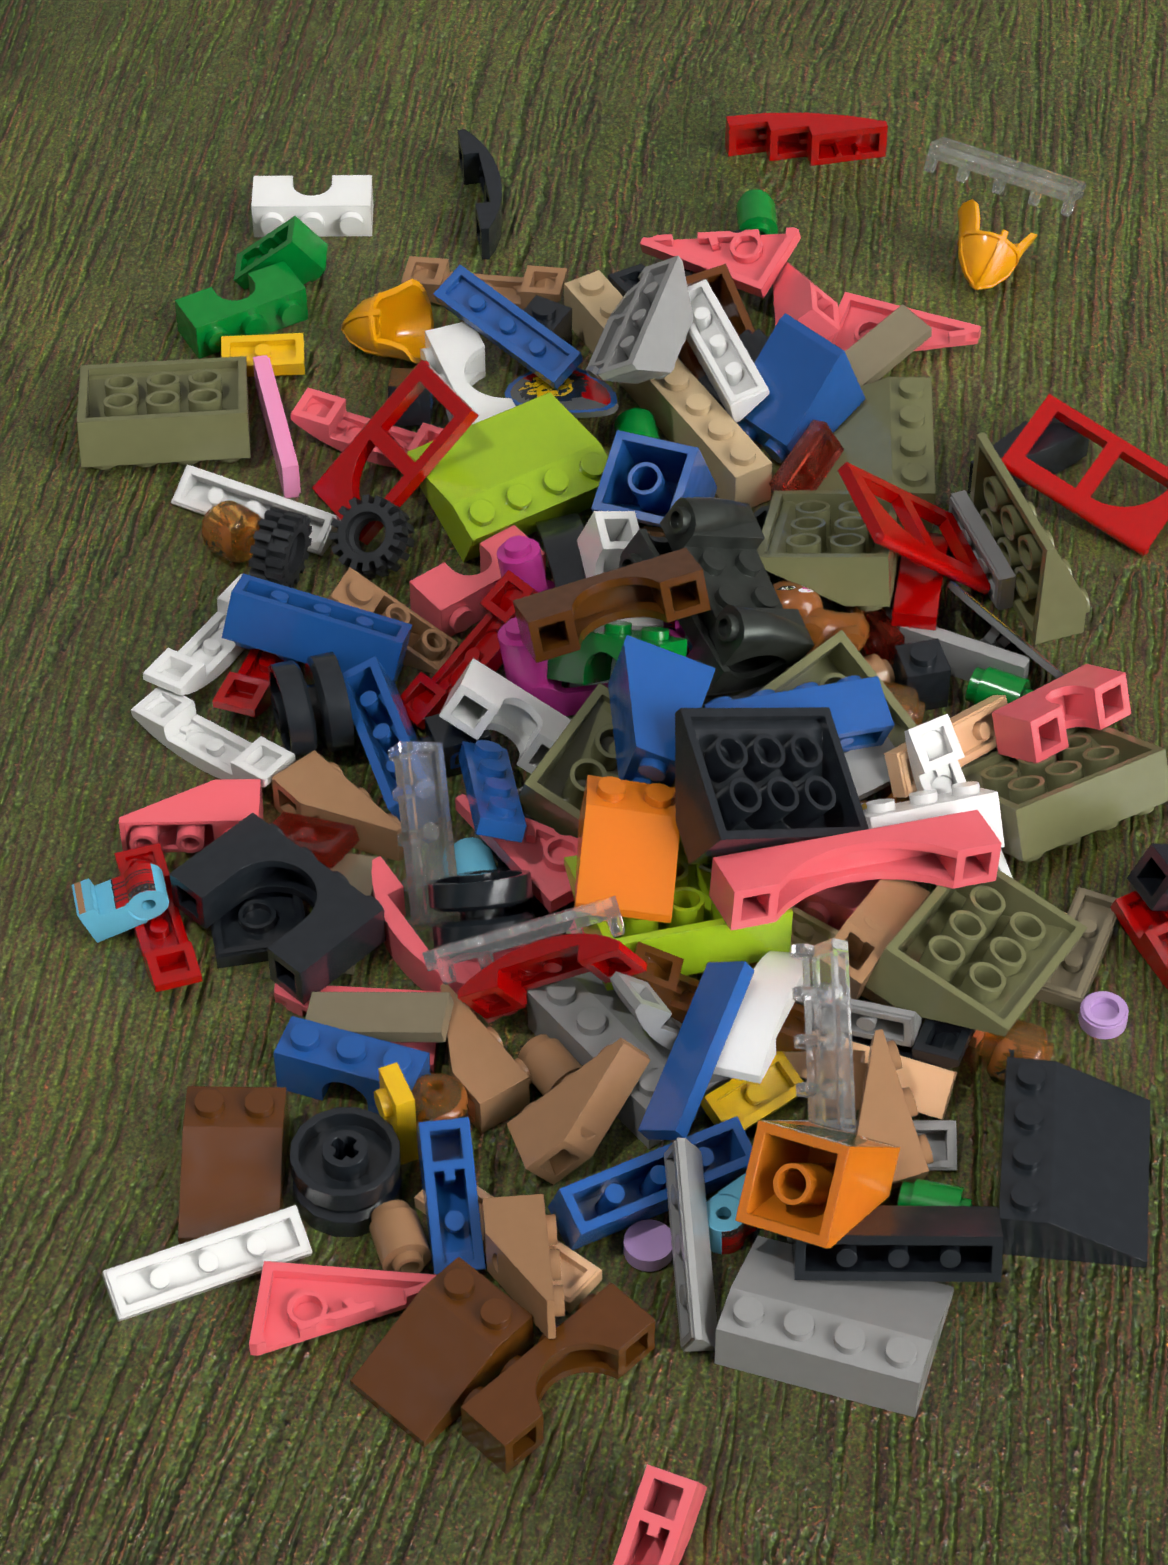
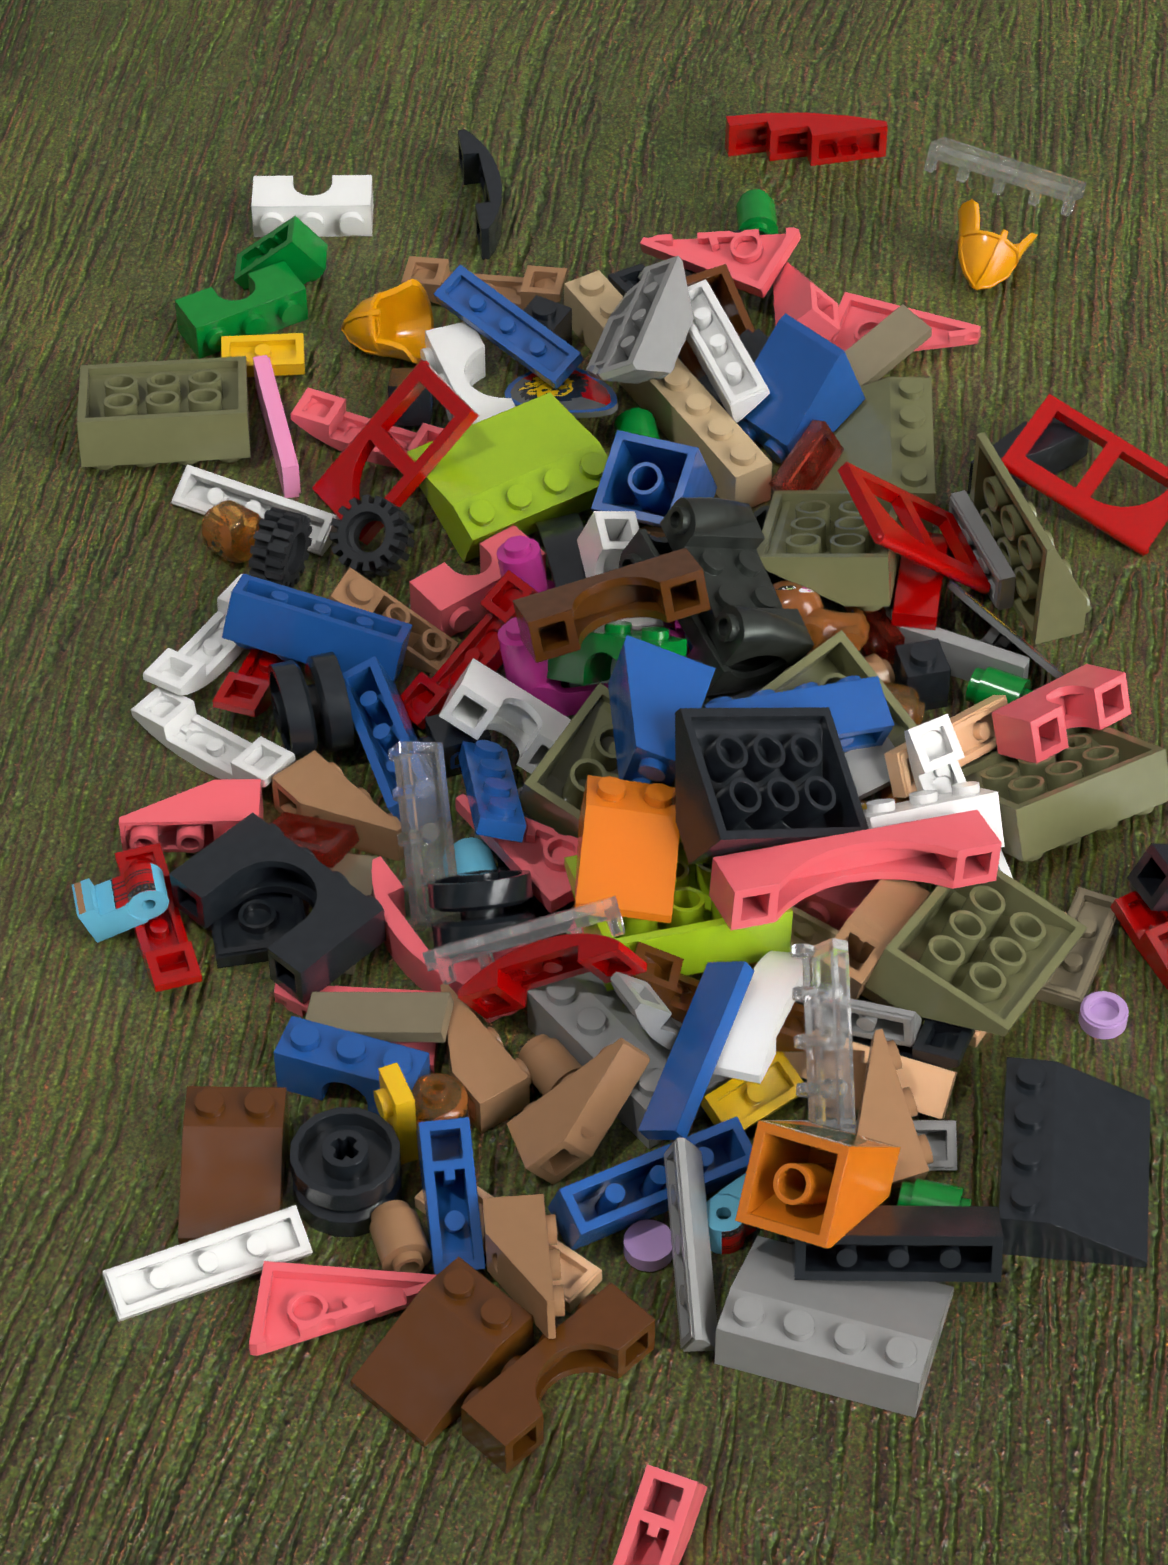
(1021, 1041): clear orange head -> none

